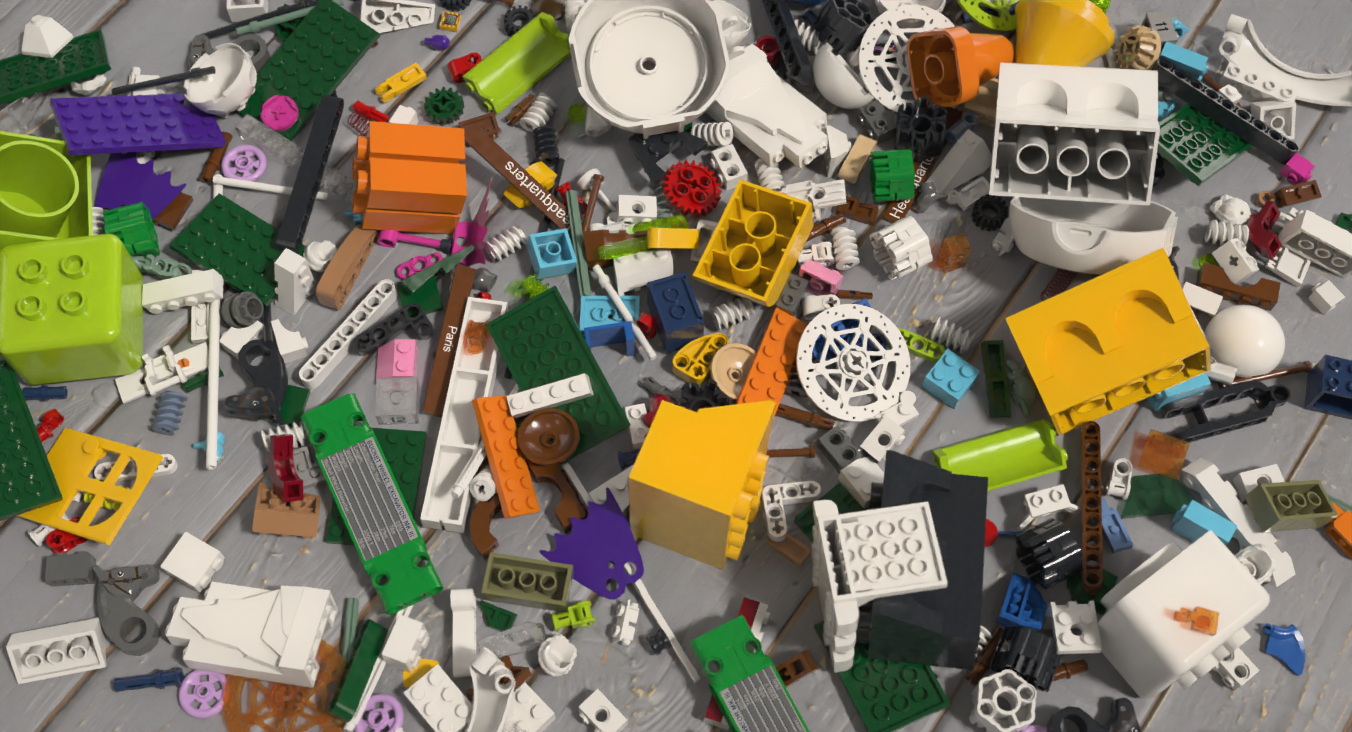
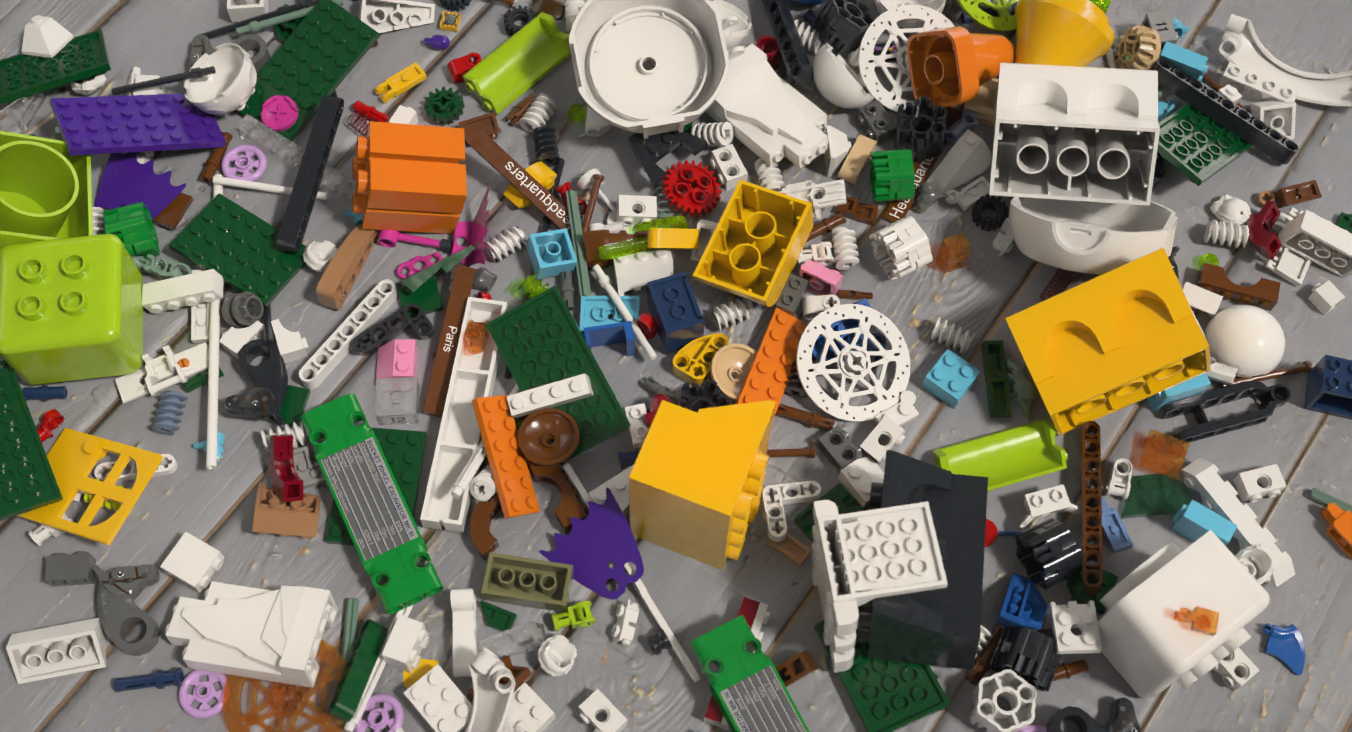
(67, 540): red piece -> none
(293, 280): white wedge -> none
(566, 289): none -> dark grey pin
(925, 342): lime beam -> none
(1227, 255): white brick -> none
(1291, 506): olive brick -> none
(1297, 170): dark pink brick -> none

